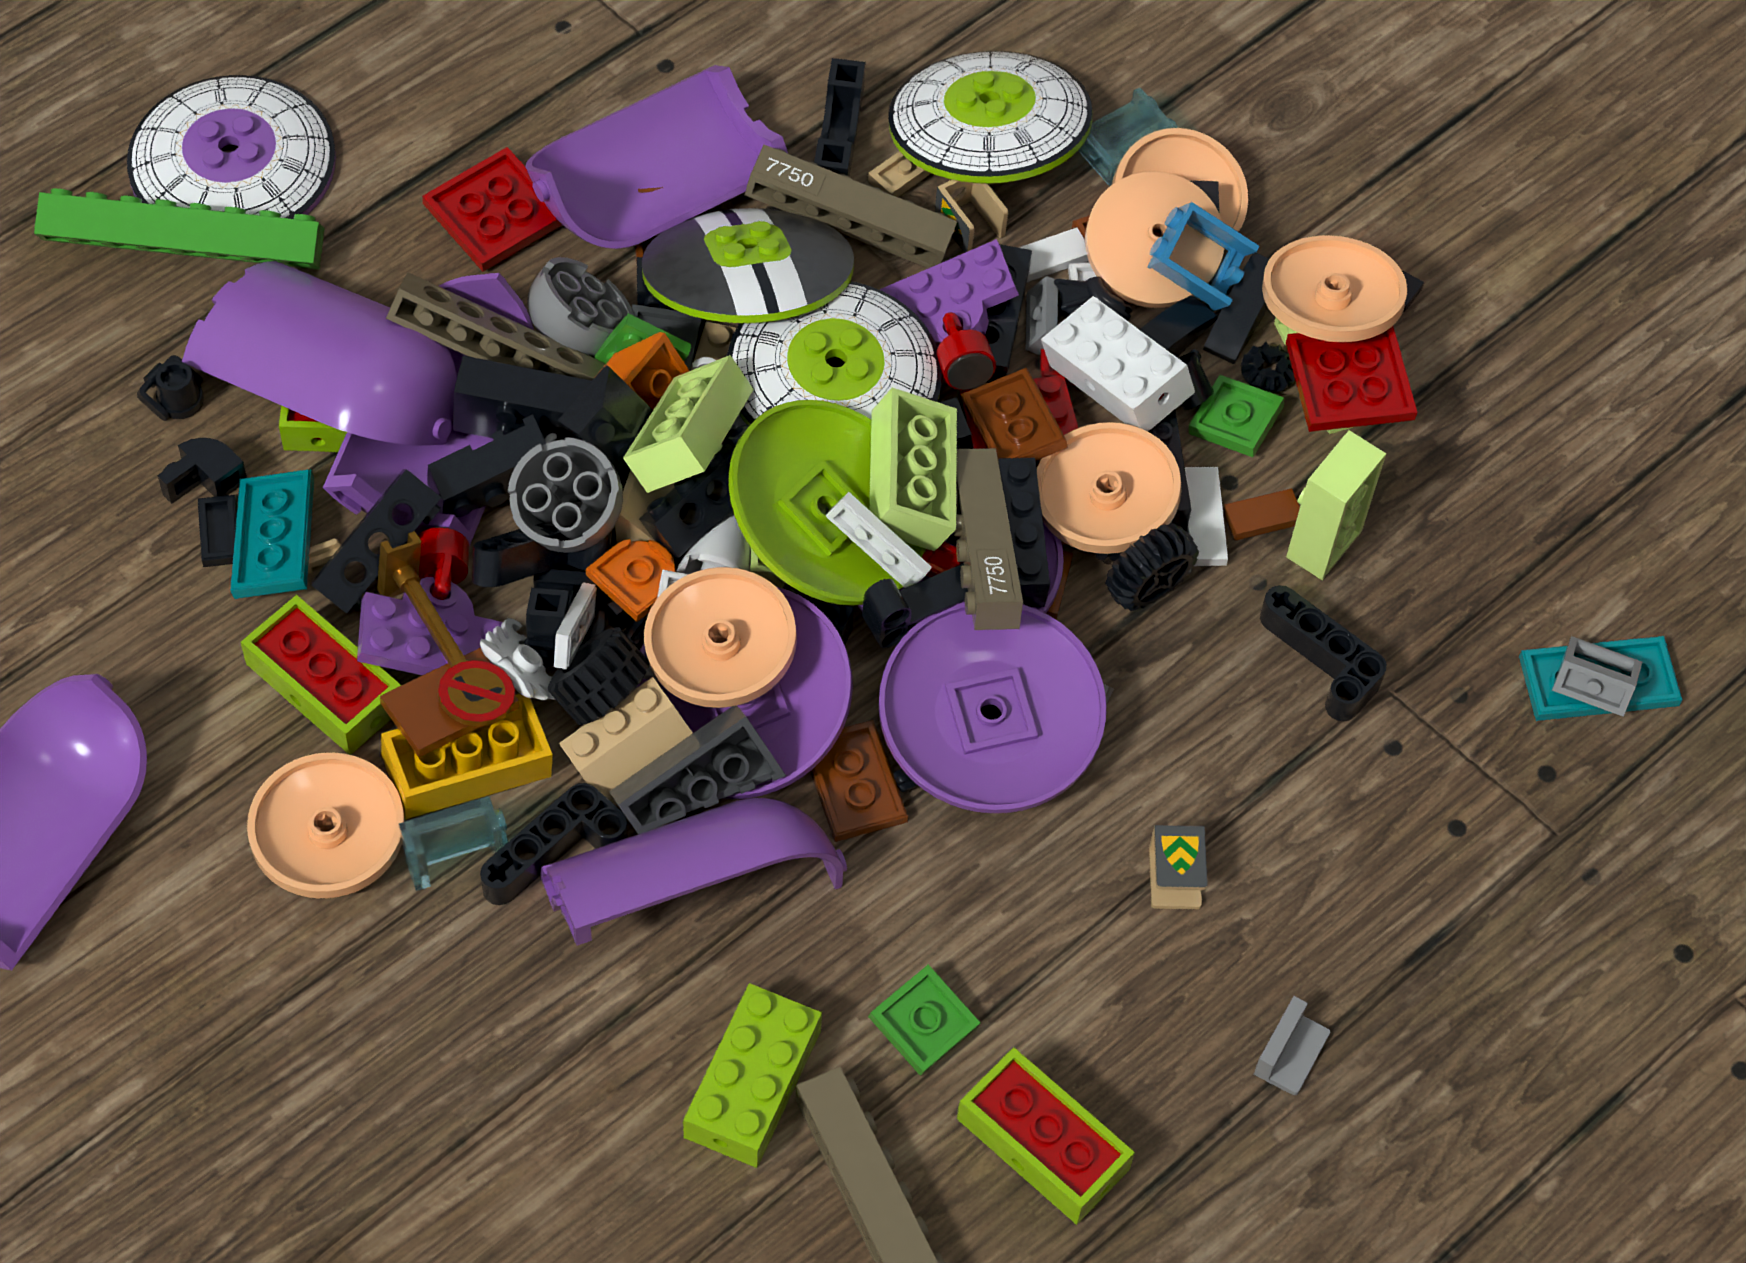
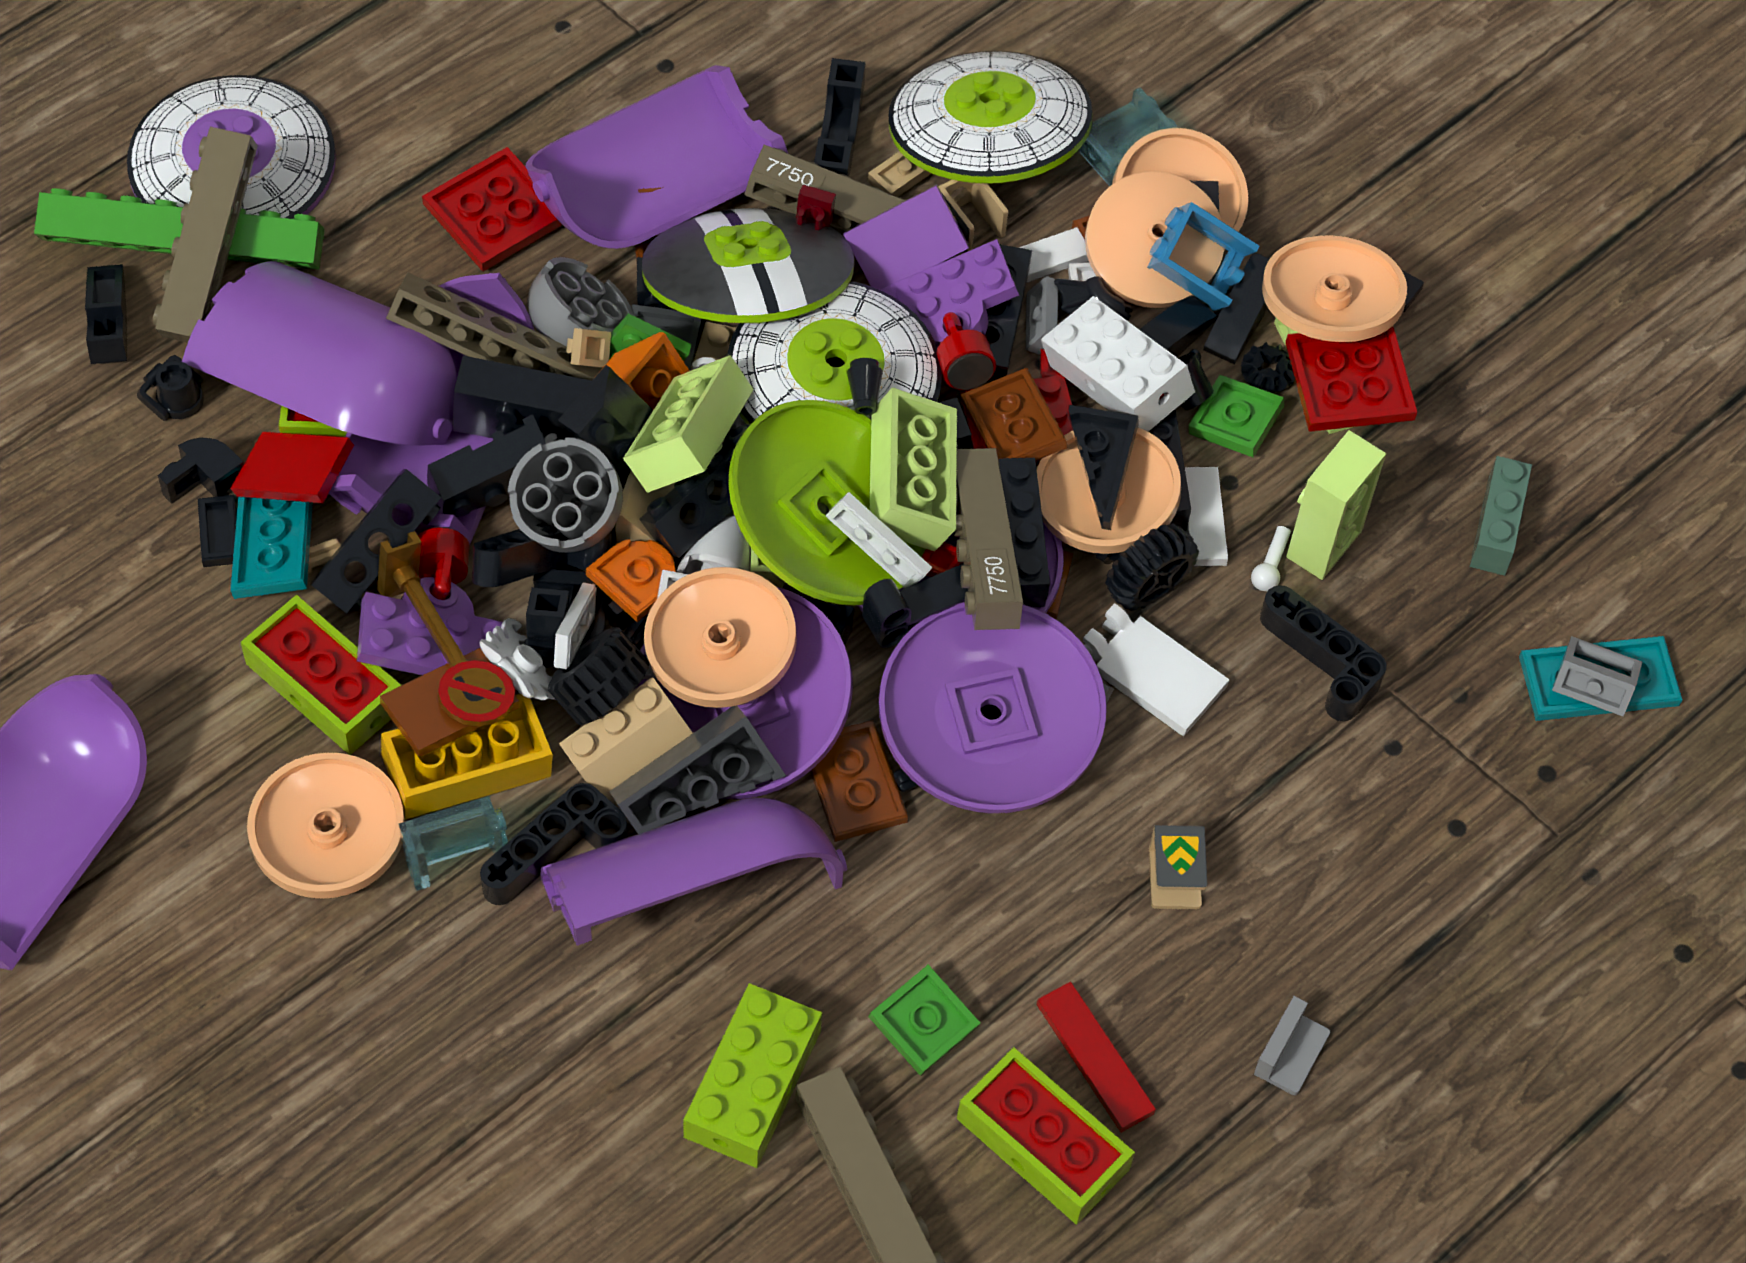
(106, 314): none -> black slope
(206, 232): none -> dark tan brick
(292, 467): none -> red tile
(589, 347): none -> tan tile
(815, 206): none -> dark red tile
(865, 384): none -> black cone
(906, 239): none -> medium lavender tile
(1096, 1057): none -> red tile
(1105, 450): none -> black wing
(1154, 670): none -> white tile
(1262, 514): dark orange tile -> none
(1266, 574): none -> white bar
(1500, 515): none -> sand green brick

